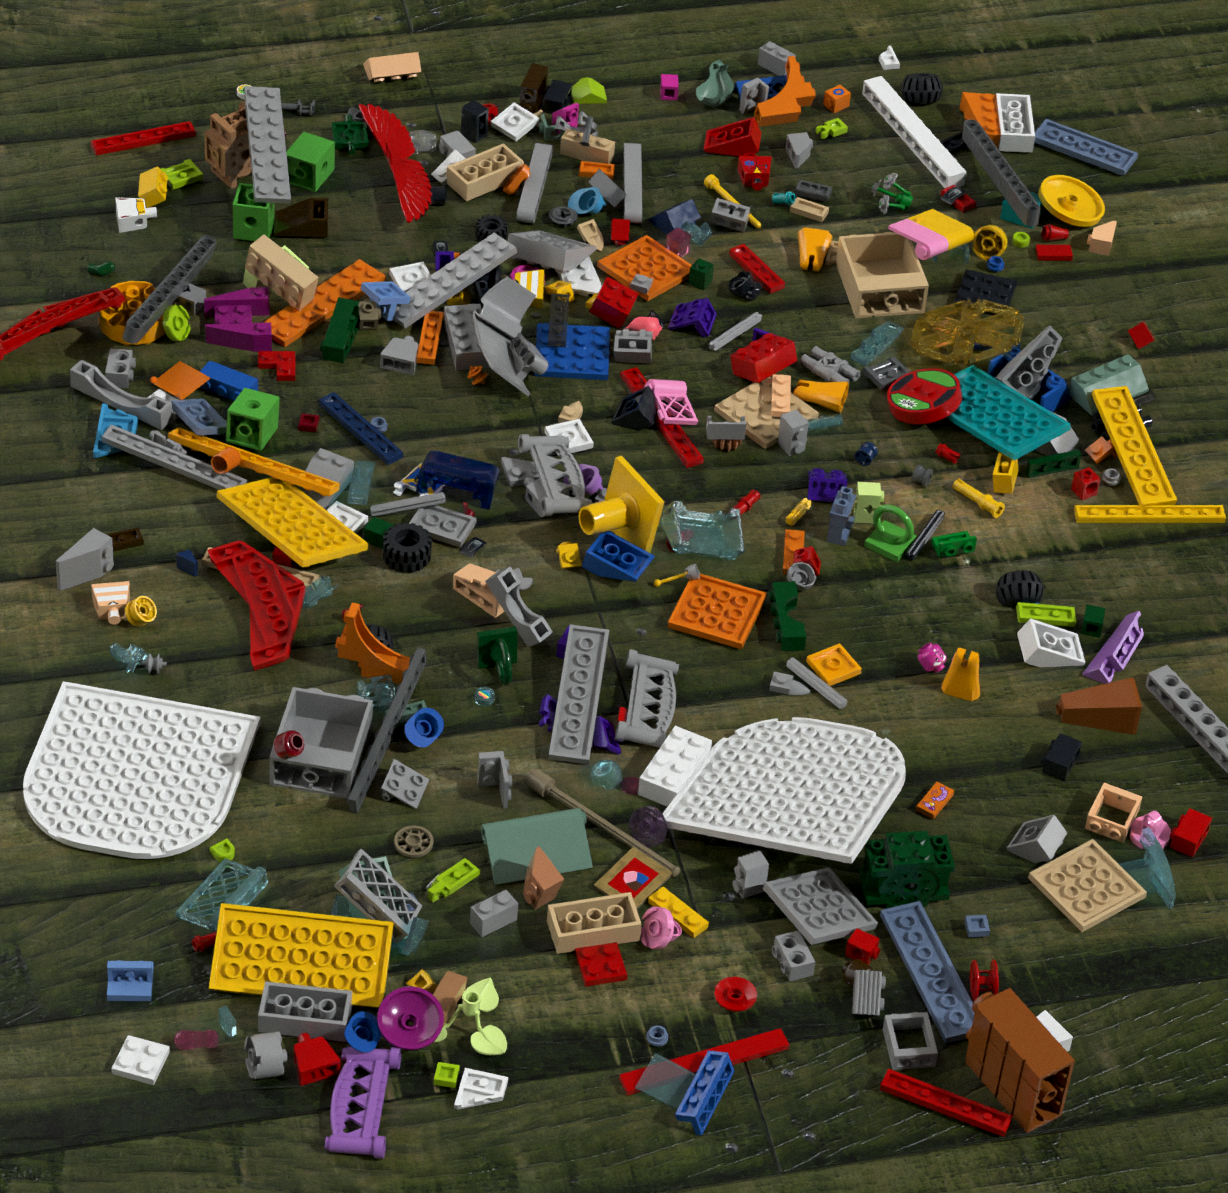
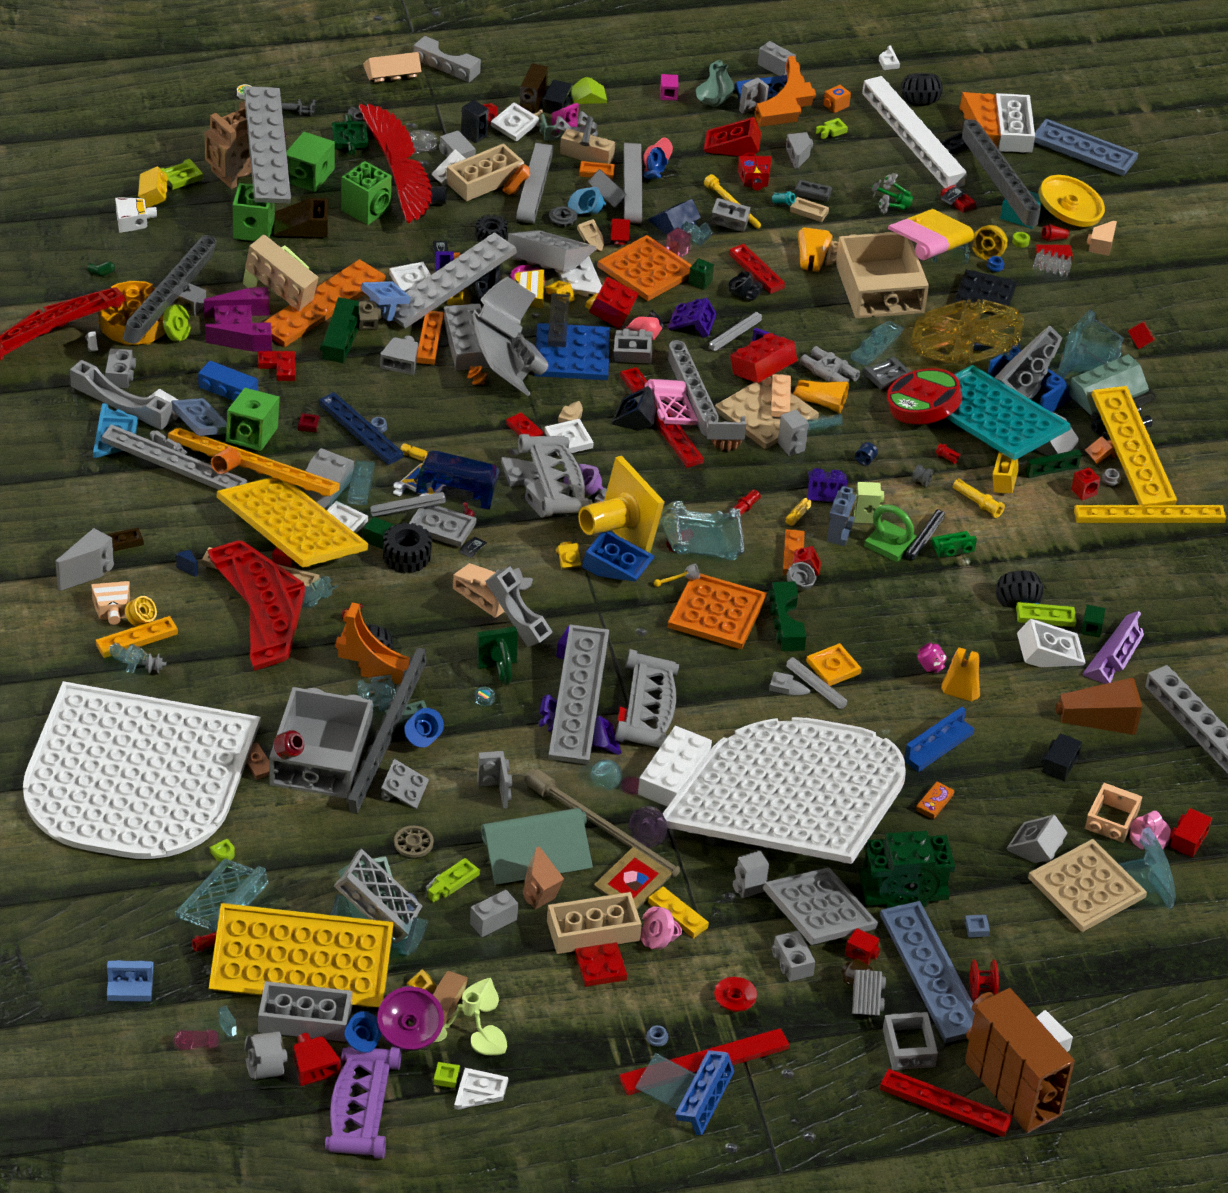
(92, 342): none -> white tile
(138, 635): none -> light orange plate
(140, 1060): white plate -> none
(143, 138): red tile -> none
(180, 380): orange piece -> none
(258, 762): none -> nougat plate
(366, 192): none -> bright green brick
(413, 452): none -> yellow axle
(463, 66): none -> light grey arch
(522, 425): none -> red plate
(641, 283): light grey plate -> none
(656, 158): none -> blue hair
(696, 392): none -> light grey beam
(938, 740): none -> blue fence
(1053, 262): none -> clear piece
(1089, 346): none -> clear light blue windscreen

